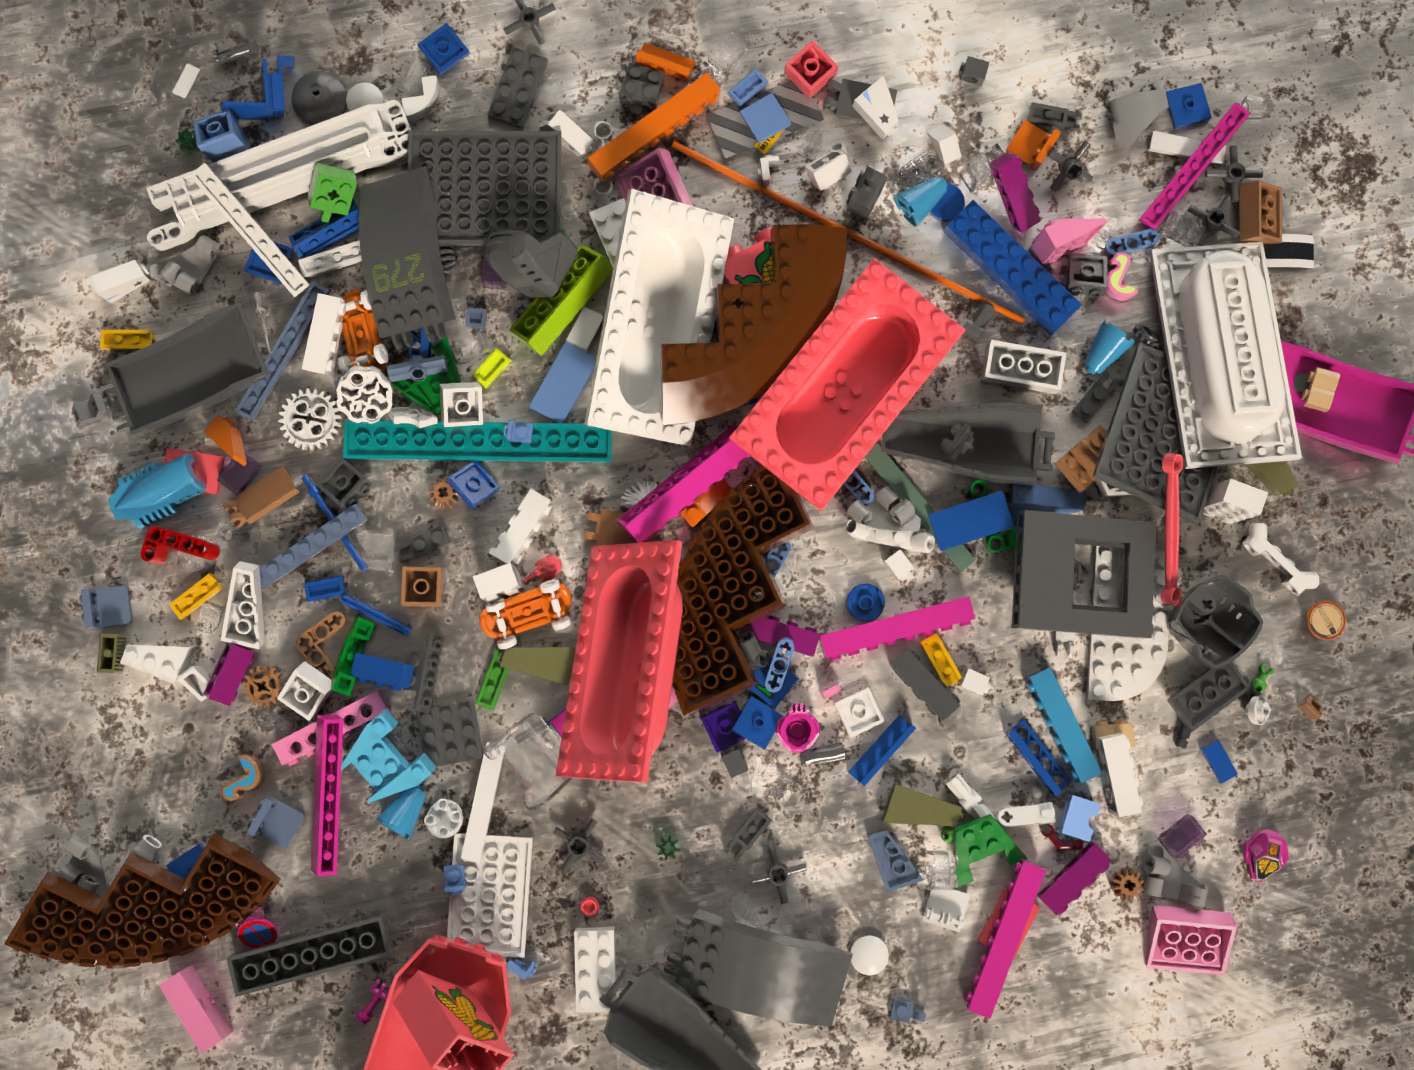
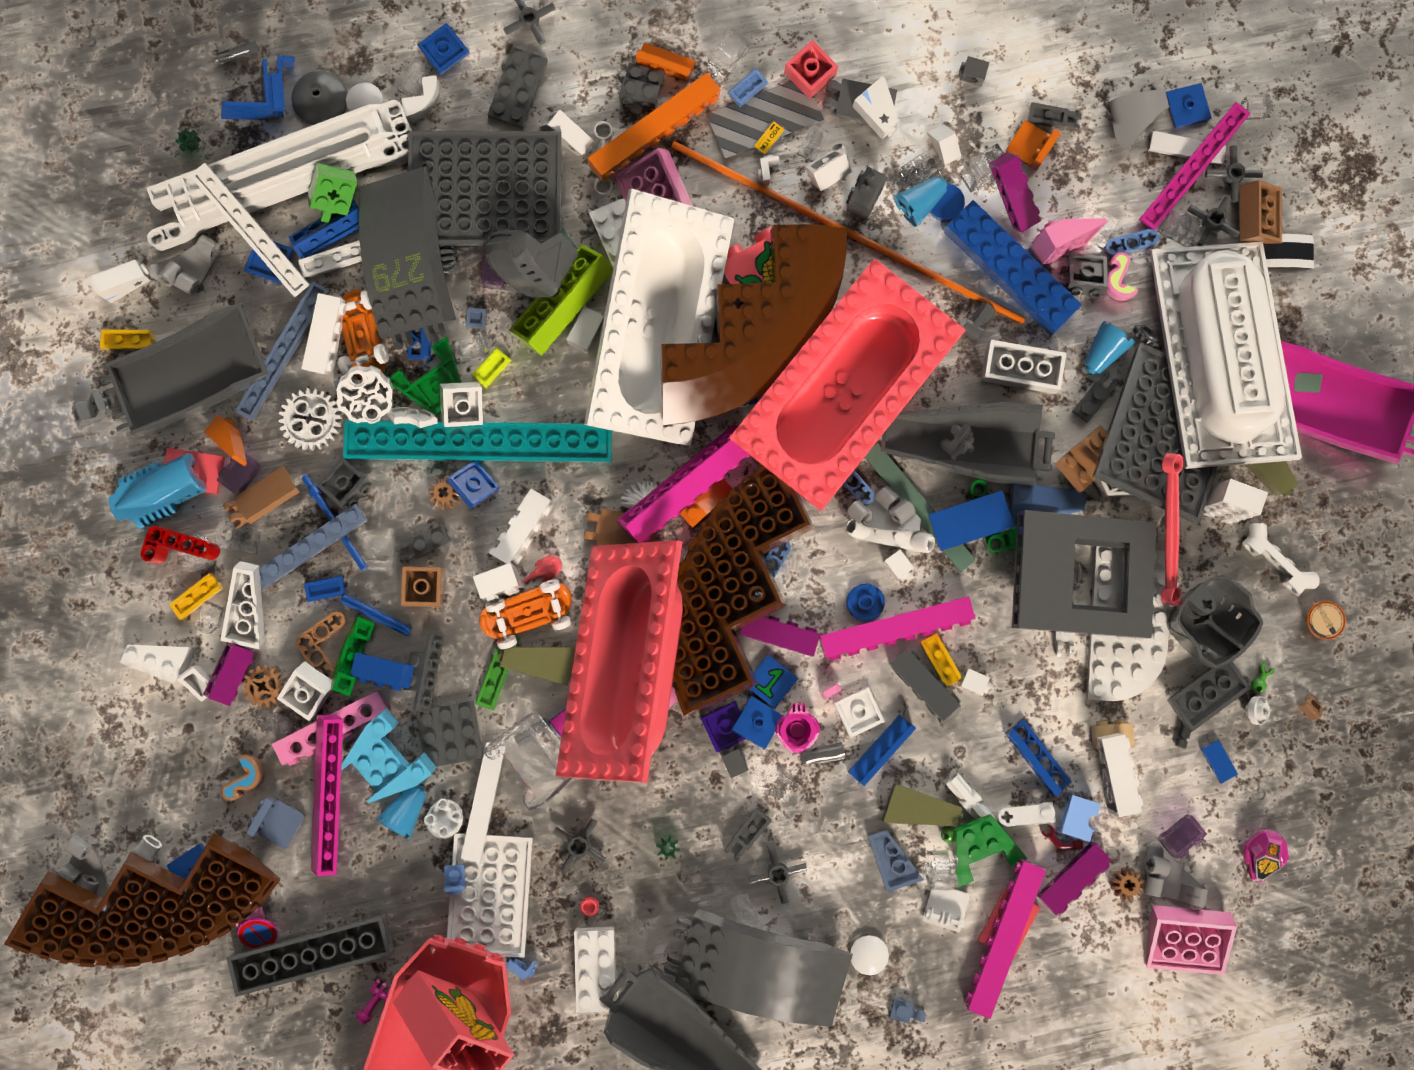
(105, 607): sand blue bracket -> none
(110, 653): olive brick -> none
(186, 81): white sticker -> none
(196, 1008): bright pink brick -> none
(220, 136): medium blue slope -> none
(262, 312): clear sword -> none
(417, 368): sand blue piece -> none
(519, 432): medium blue bracket -> none
(563, 383): medium blue tile -> none
(753, 651): dark grey piece -> none
(765, 118): medium blue tile -> none
(780, 679): medium blue beam -> none
(1063, 725): dark azure brick -> none
(1070, 166): dark grey bar -> none
(1321, 389): tan brick -> none

